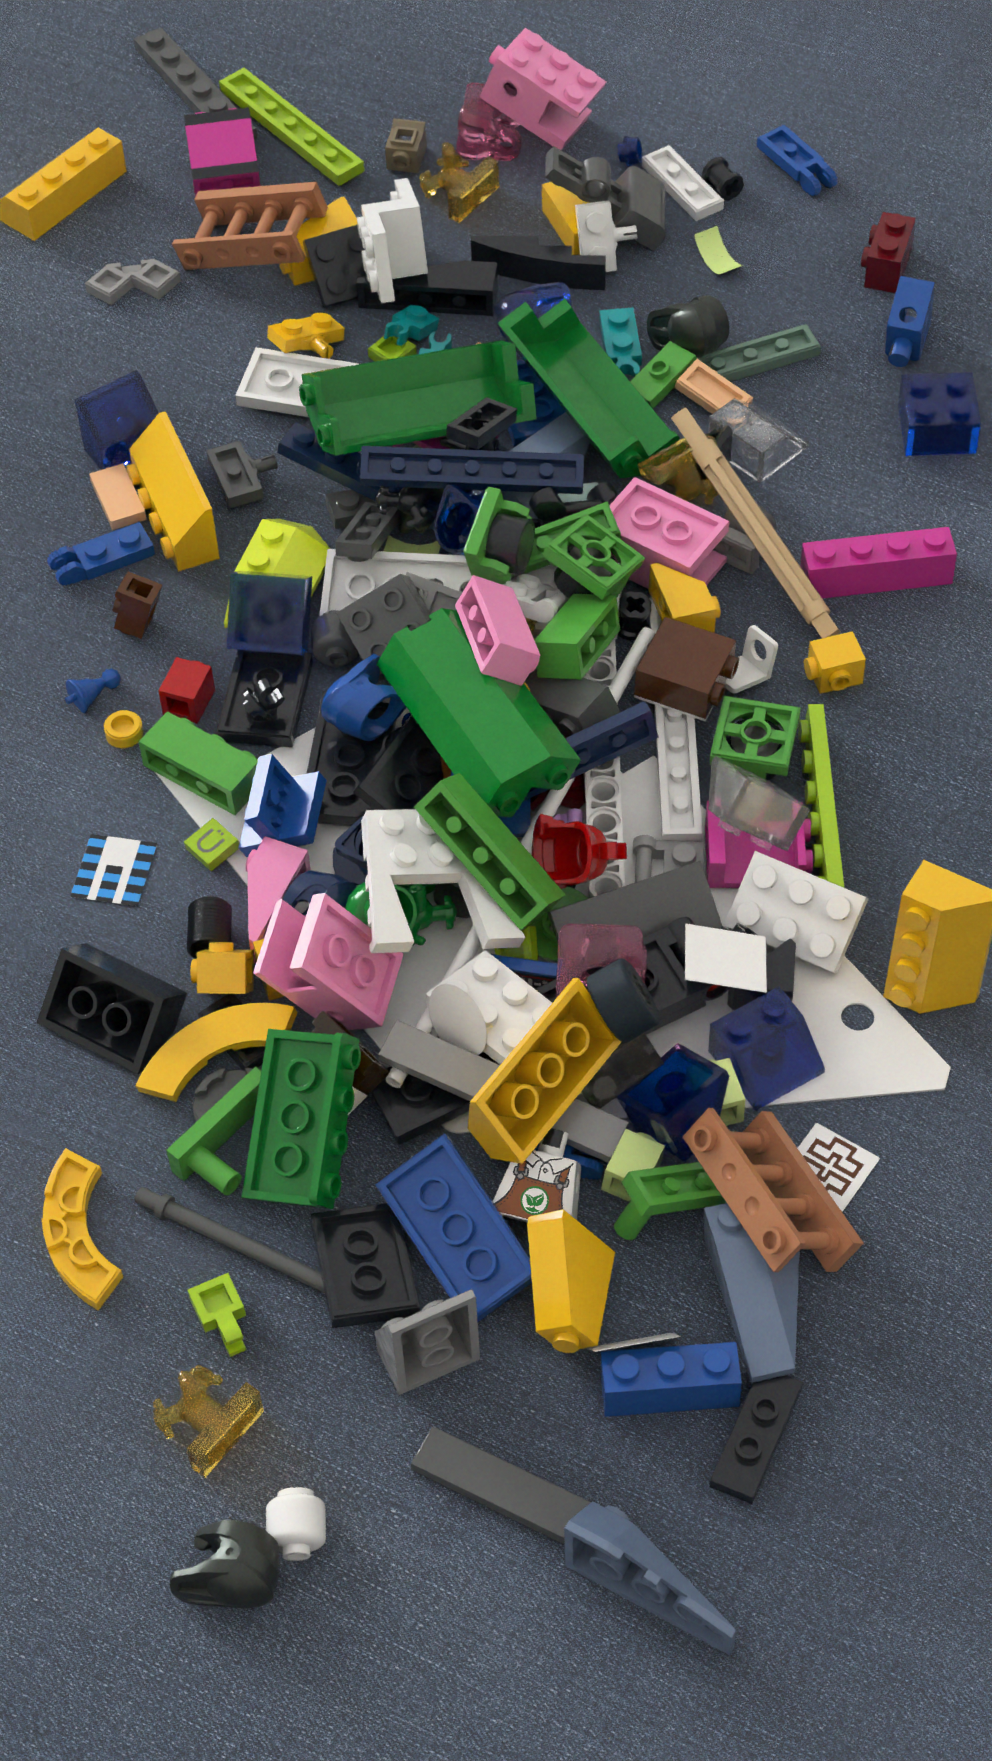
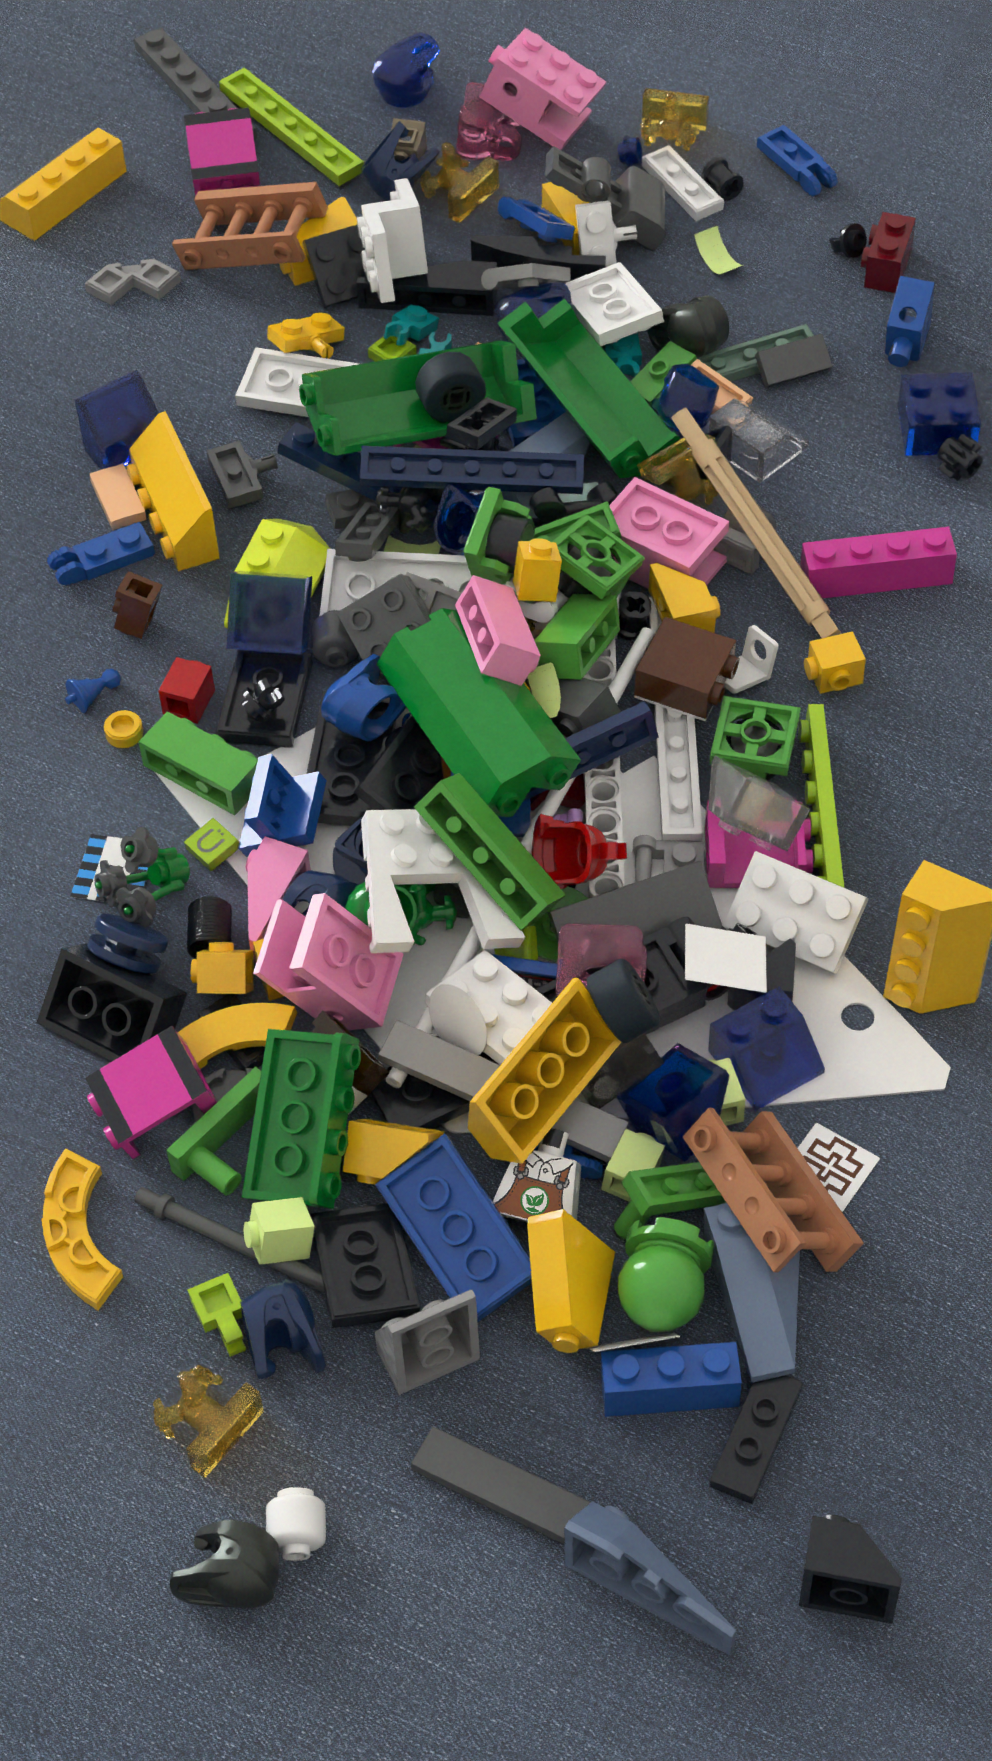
(127, 944): none -> dark blue head
(147, 1088): none -> dark pink panel
(165, 869): none -> dark grey plant
(279, 1230): none -> yellowish green brick
(280, 1318): none -> dark blue helmet
(381, 1147): none -> yellow slope
(383, 169): none -> dark blue helmet
(402, 69): none -> clear blue helmet
(449, 386): none -> black wheel
(523, 276): none -> light grey plate
(535, 219): none -> blue hinge
(537, 570): none -> yellow brick
(546, 688): none -> yellowish green sticker
(613, 304): none -> white plate
(664, 1274): none -> bright green tile
(673, 116): none -> clear yellow piece
(688, 389): none -> clear blue helmet
(793, 360): none -> dark grey tile
(847, 1572): none -> black slope
(851, 241): none -> black plate
(960, 457): none -> black gear

